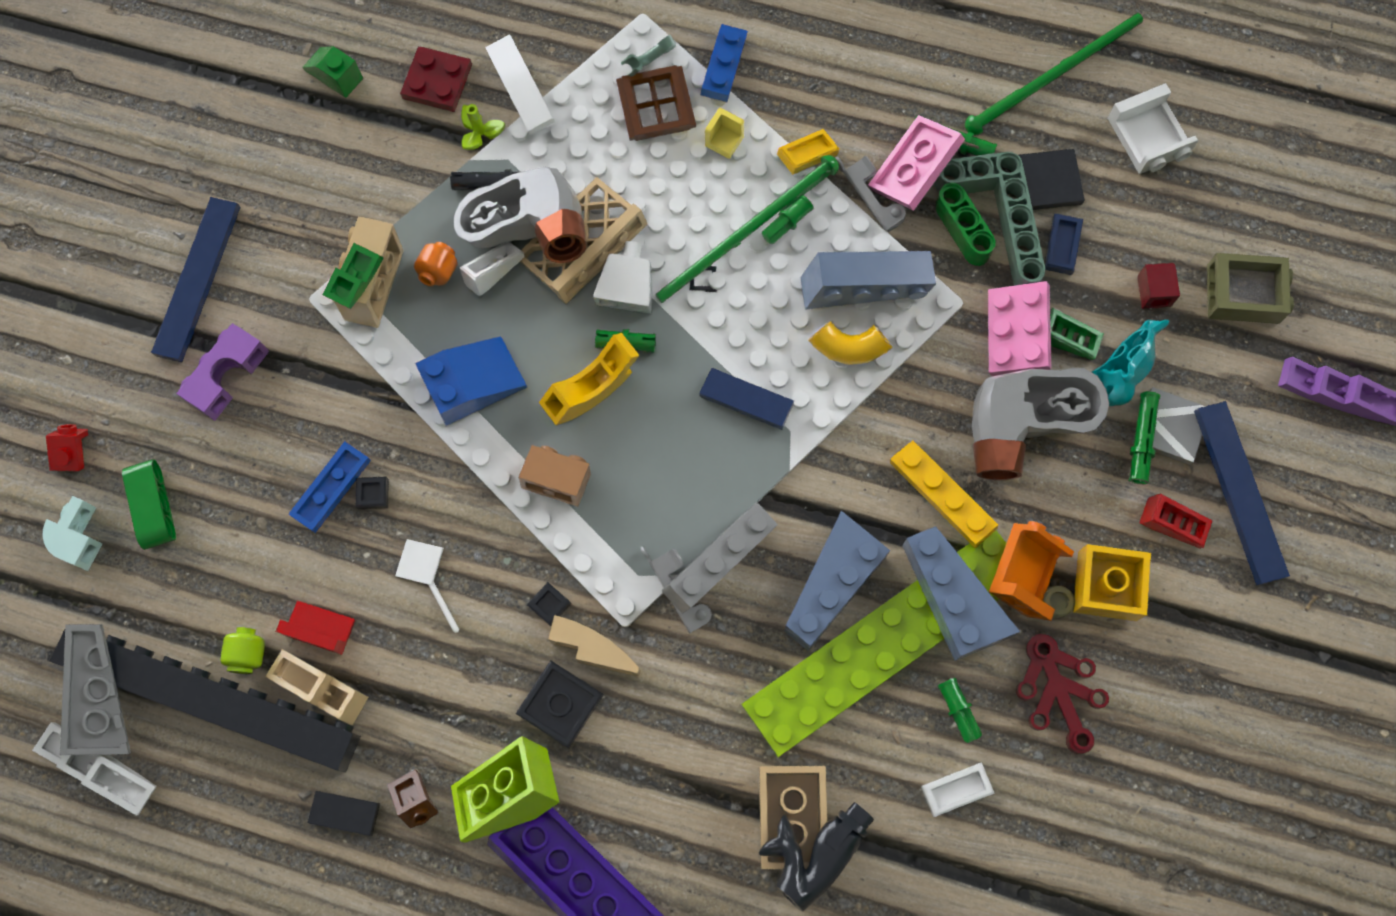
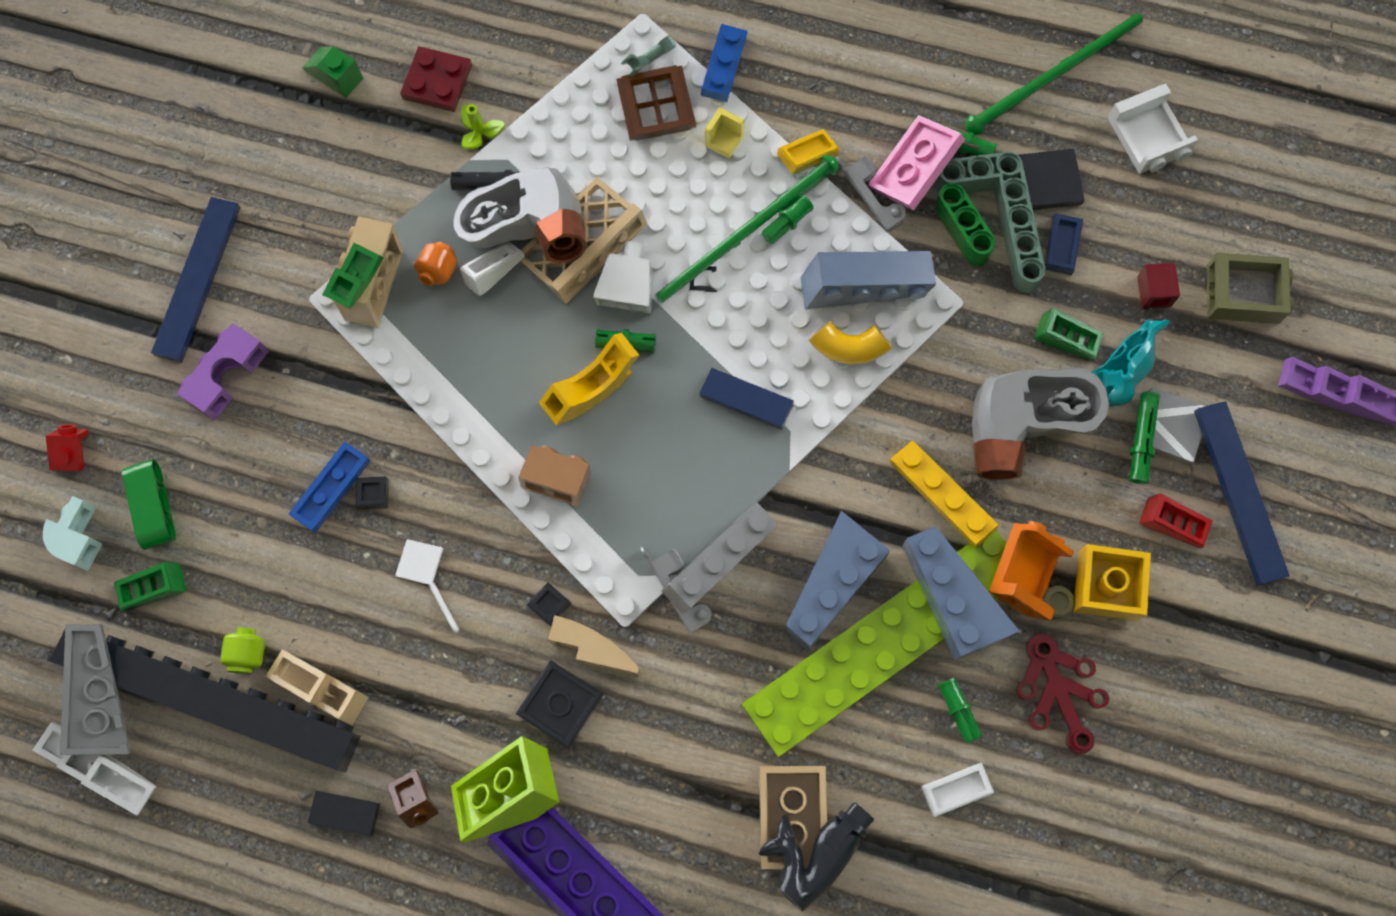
(169, 581): none -> green slope
(317, 627): red panel -> none
(470, 377): blue slope -> none
(520, 84): white slope -> none
(1019, 328): bright pink plate -> none

